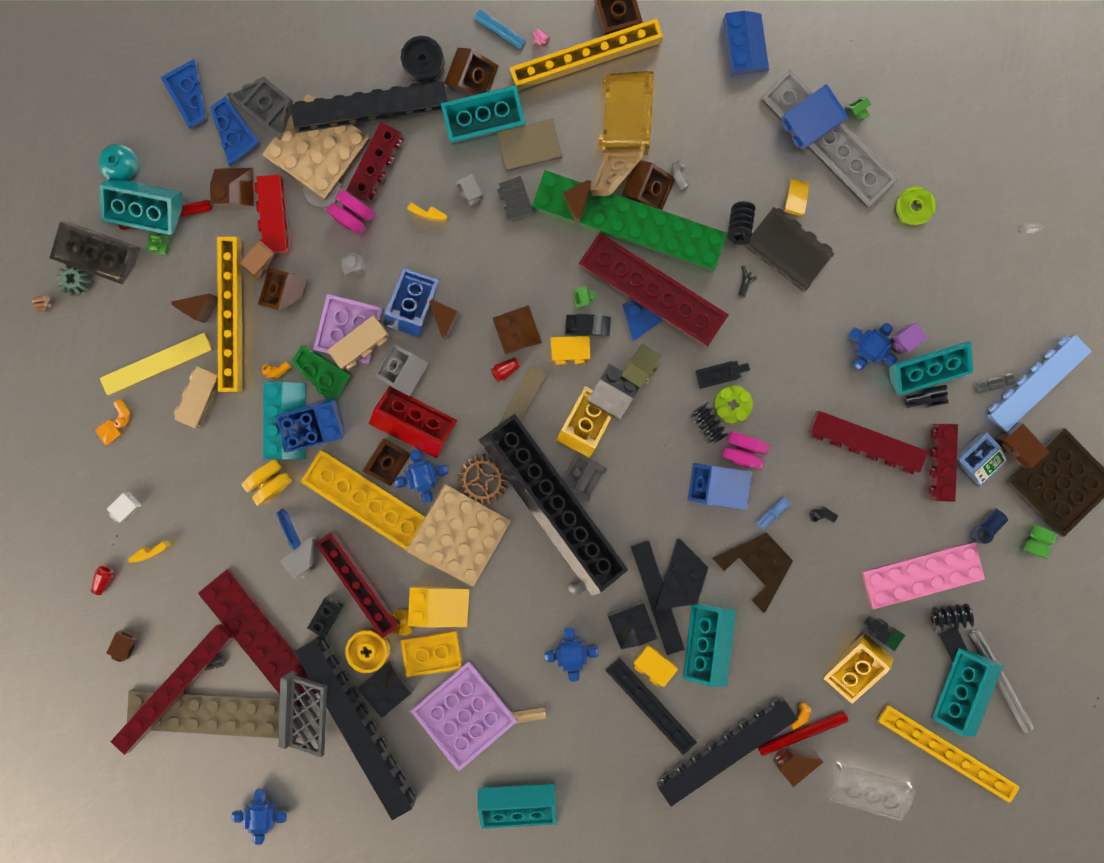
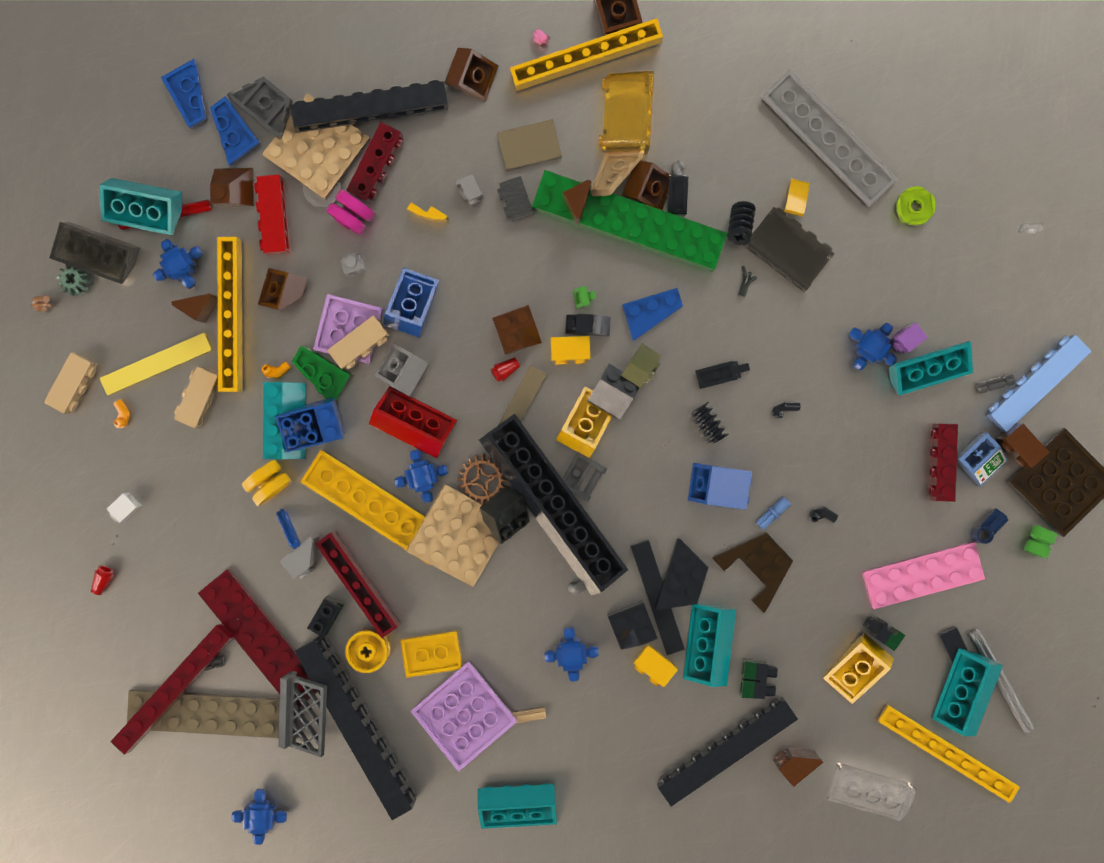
(71, 383): none -> tan brick
(108, 432): light orange tile -> none
(118, 162): teal cylinder -> none
(122, 646): reddish brown brick -> none
(146, 553): yellow slope -> none
(157, 243): bright green tile -> none
(178, 263): none -> blue piece
(257, 260): medium nougat slope -> none
(385, 689): black slope -> none
(386, 461): reddish brown slope -> none
(403, 629): yellow piece -> none
(424, 49): black wheel -> none
(438, 606): yellow slope -> none
(445, 318): reddish brown slope -> none
(483, 114): teal slope -> none
(500, 29): dark azure axle -> none
(505, 514): none -> pearl dark grey slope
(651, 706): black tile -> none
(653, 290): dark red plate -> none
(677, 194): none -> black tile
(741, 412): lime plate -> none
(745, 43): blue slope -> none
(745, 452): dark pink wheel -> none
(754, 679): none -> hips
(785, 406): none -> black arm
(803, 716): light orange arm -> none
(803, 733): red axle -> none
(814, 117): blue slope -> none
(859, 107): bright green tile -> none
(867, 441): dark red brick -> none
(928, 397): black arm -> none
(950, 616): black piece -> none

